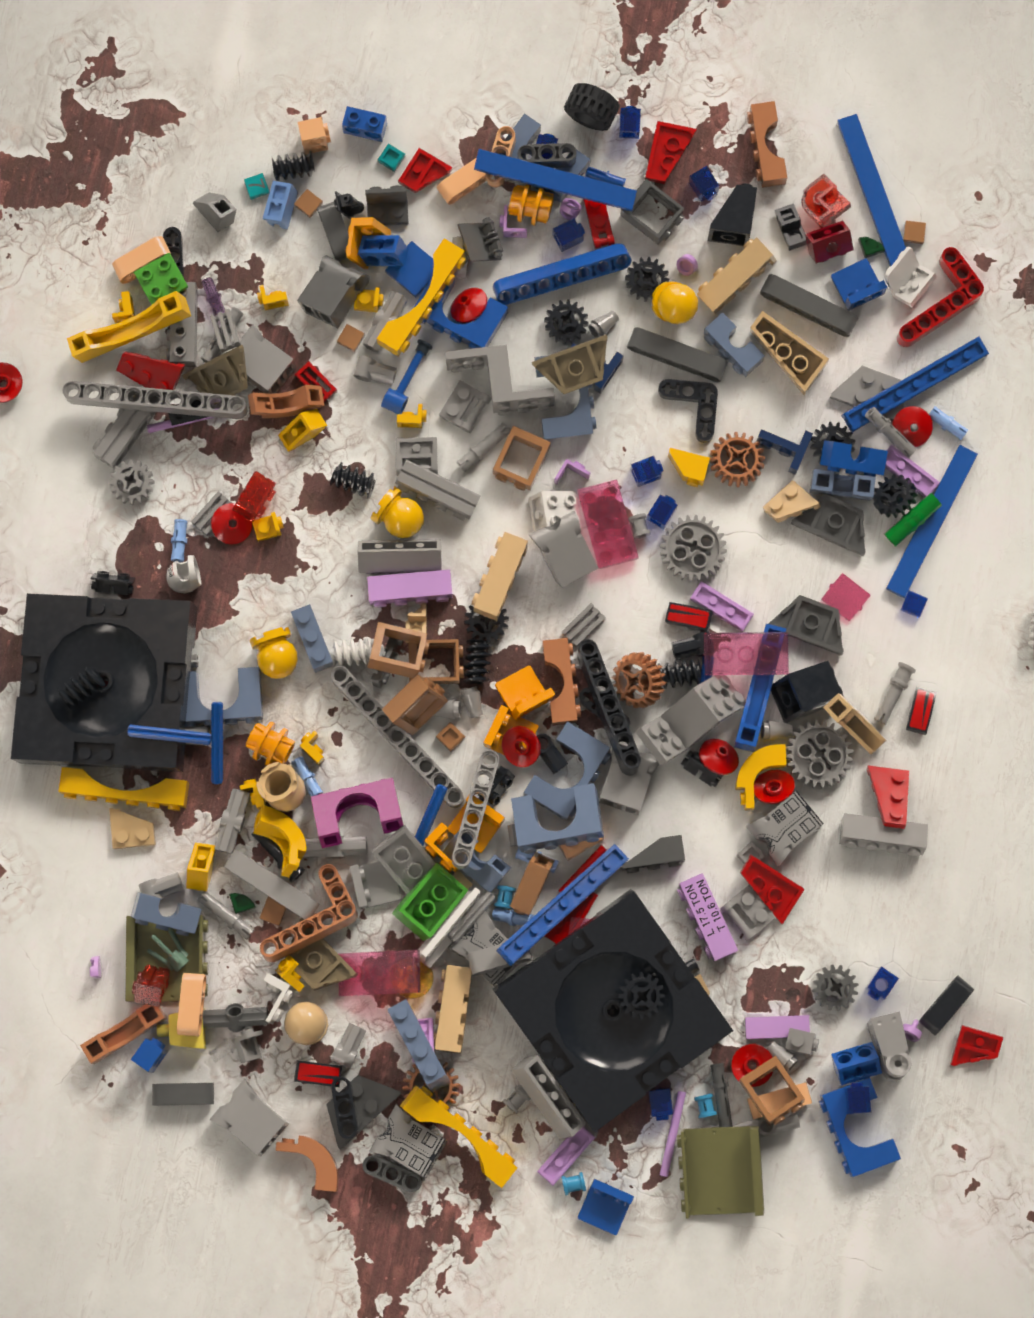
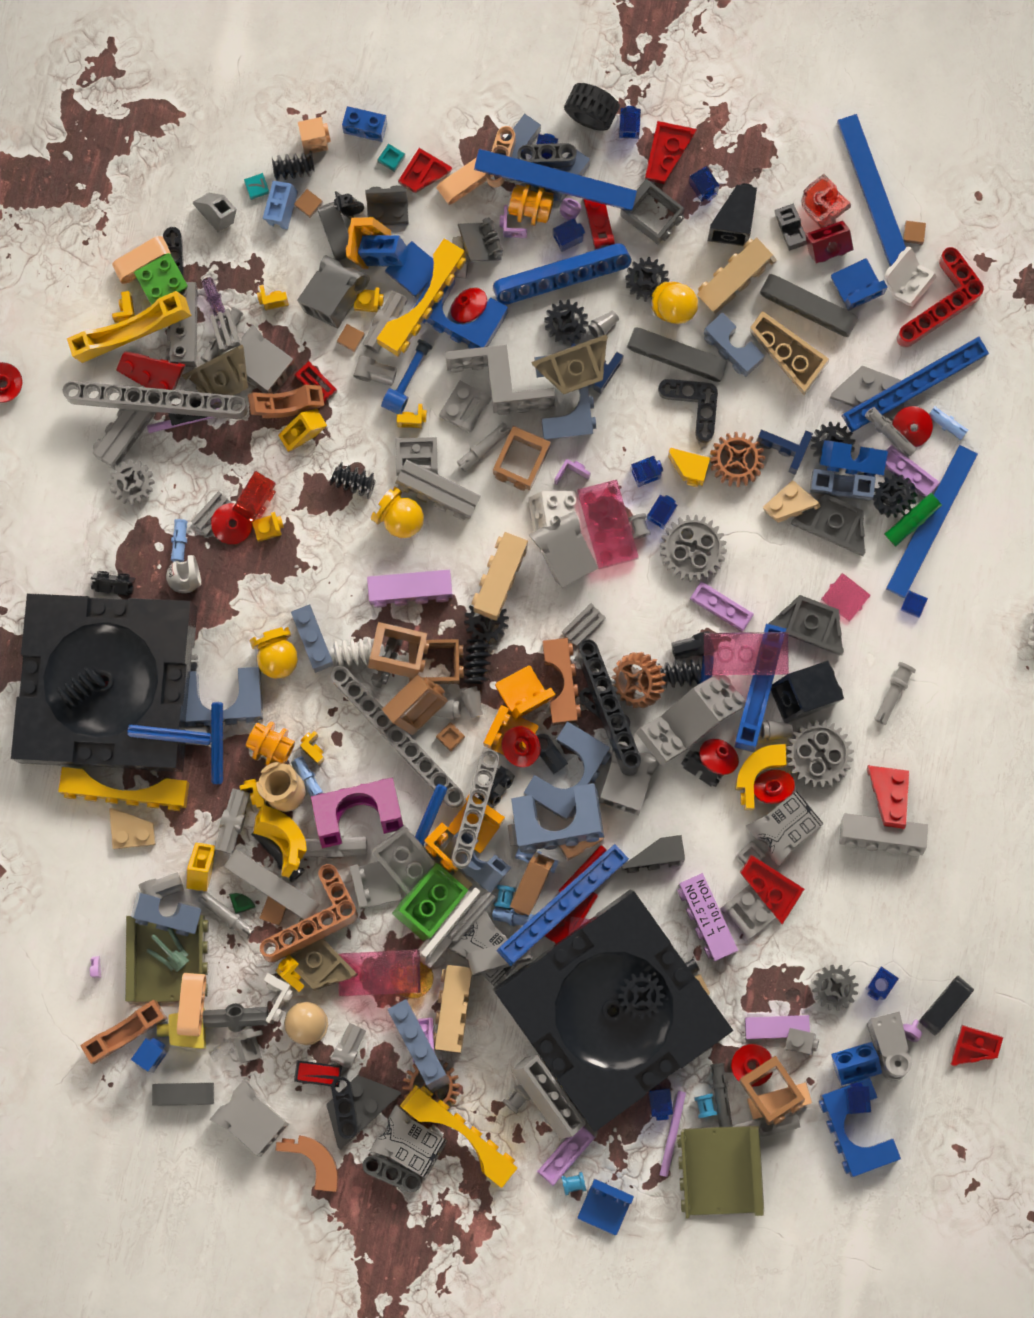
(151, 985): clear red brick -> none
(399, 556): light grey brick -> none
(418, 620): tan slope -> none
(604, 176): blue axle -> none
(687, 265): lavender tile -> none
(688, 616): slope -> none
(771, 168): nougat arch -> none
(785, 1057): light grey cone -> none
(854, 723): tan arch -> none
(870, 246): dark green tile -> none
(921, 711): slope -> none

